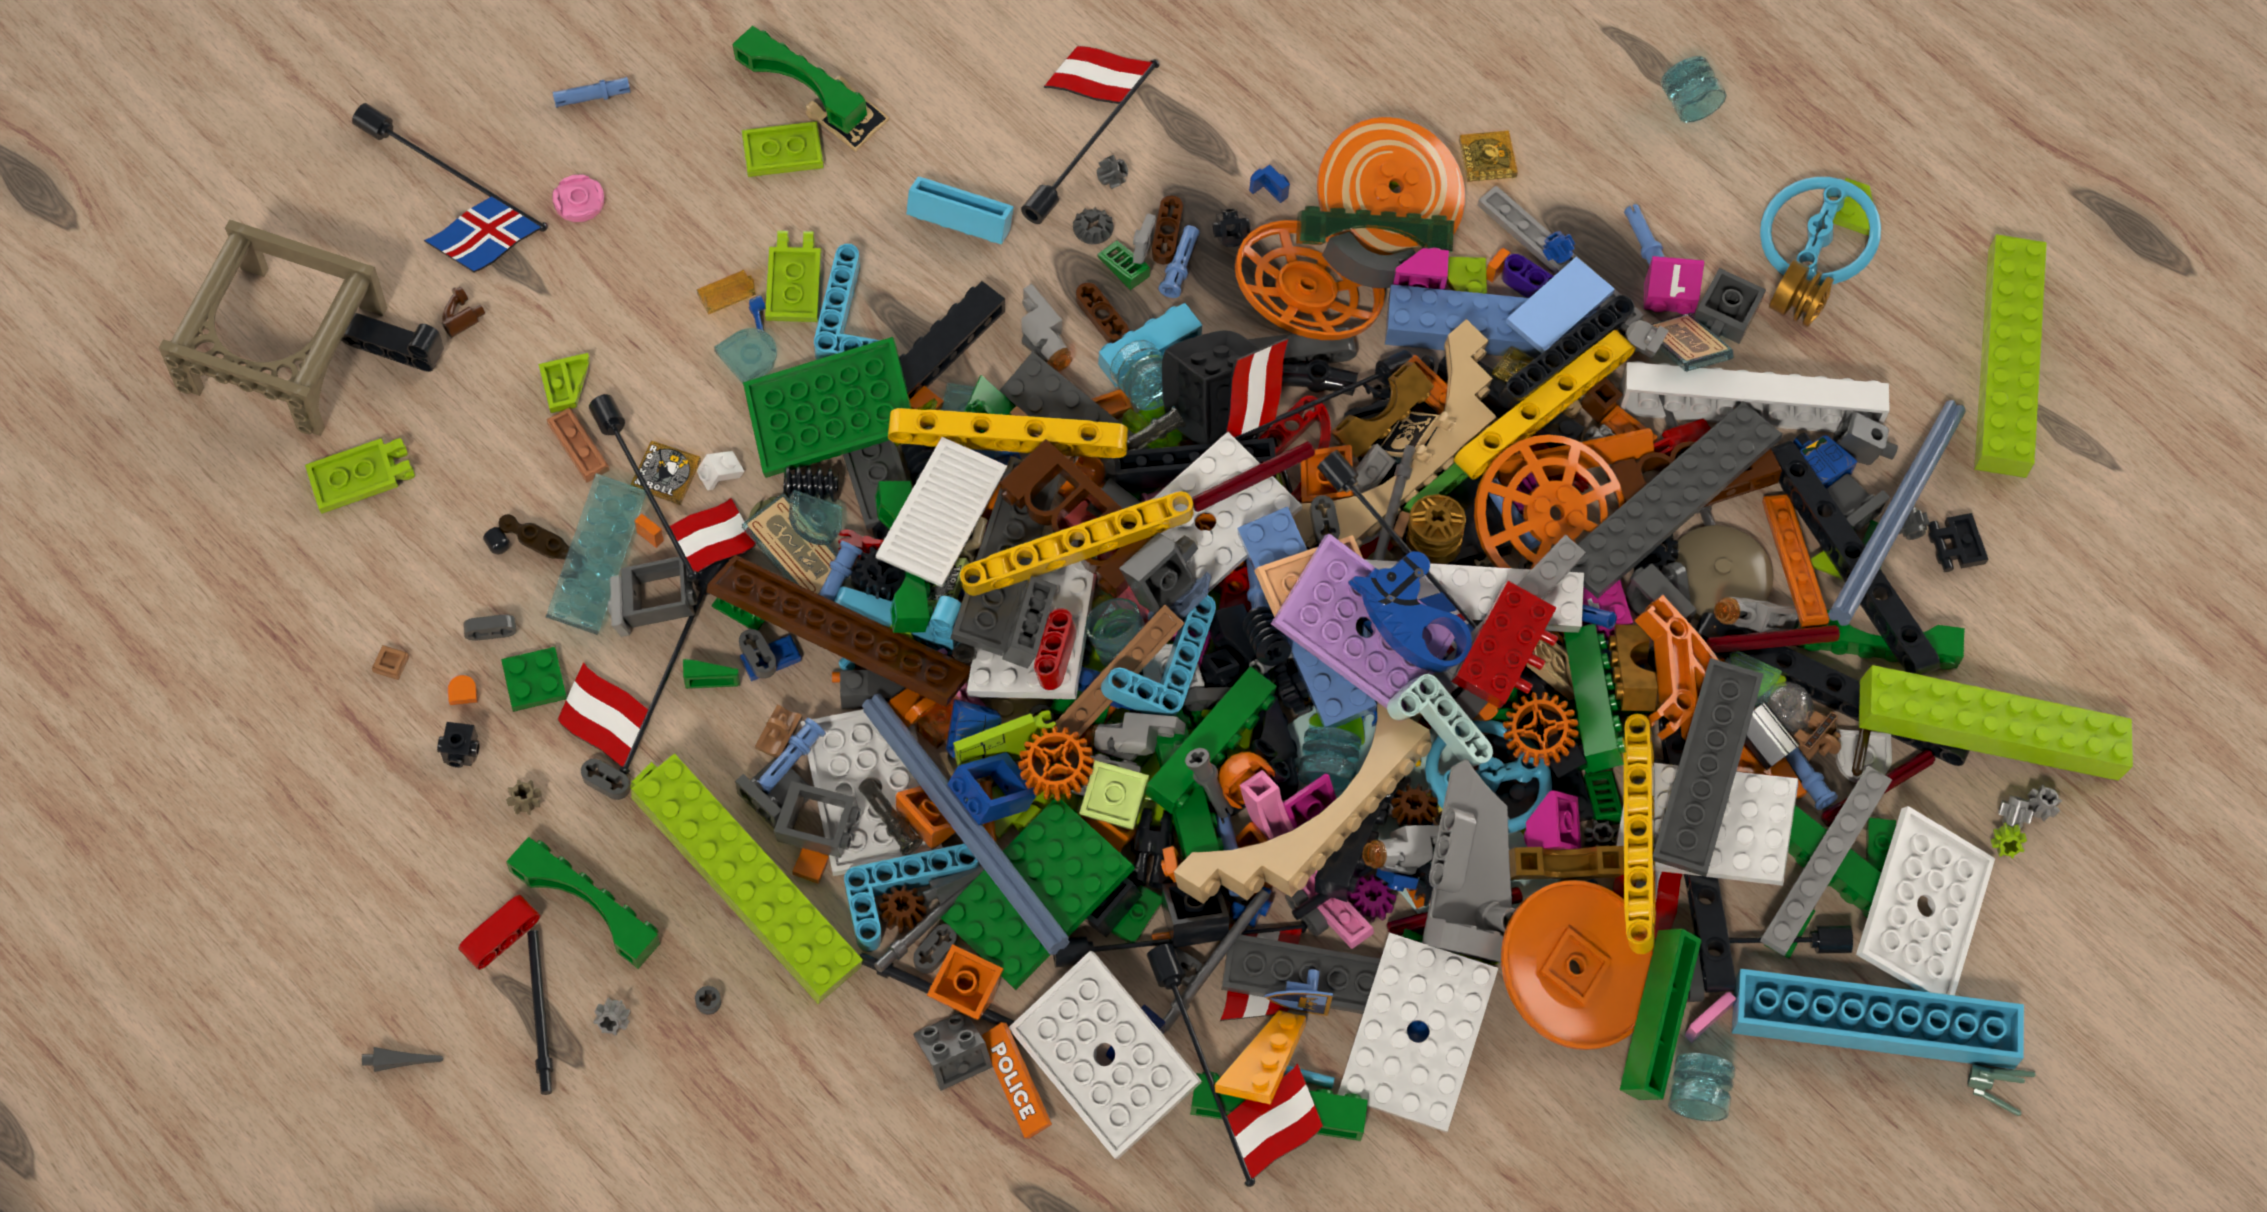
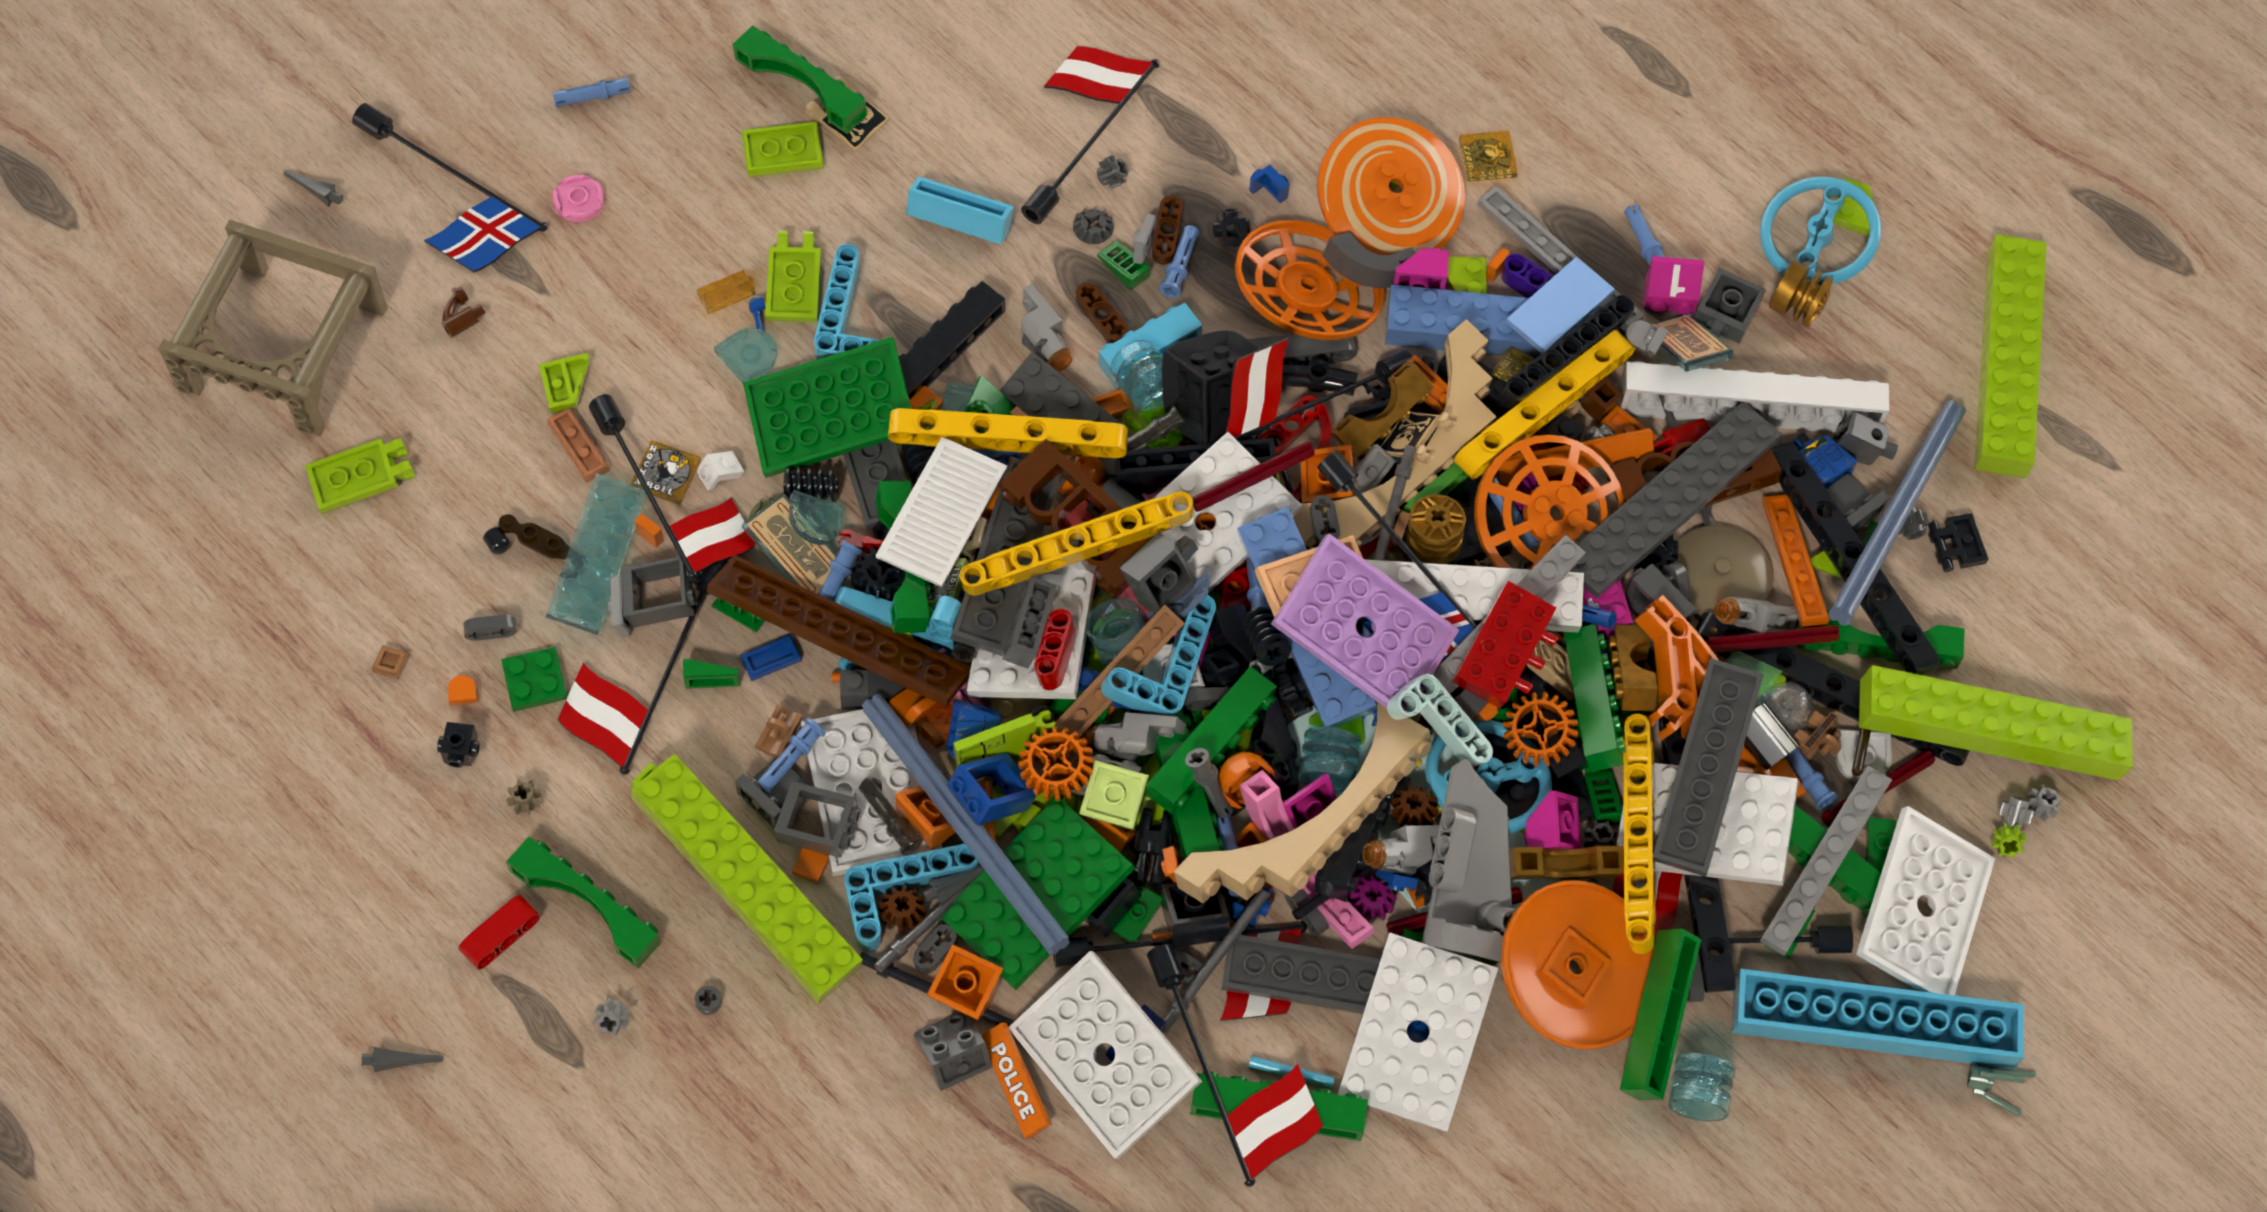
(322, 190): none -> dark grey piece
(415, 349): black beam -> none
(544, 1063): black bar -> none
(608, 774): dark grey beam -> none
(752, 656): dark grey beam -> none
(1264, 1061): light orange wing -> none
(1303, 996): shield -> none
(1316, 225): clear green arch -> none
(1400, 618): blue animal -> none
(1558, 247): blue gear -> none
(1693, 89): clear light blue wheel -> none
(1710, 1016): bright pink tile -> none

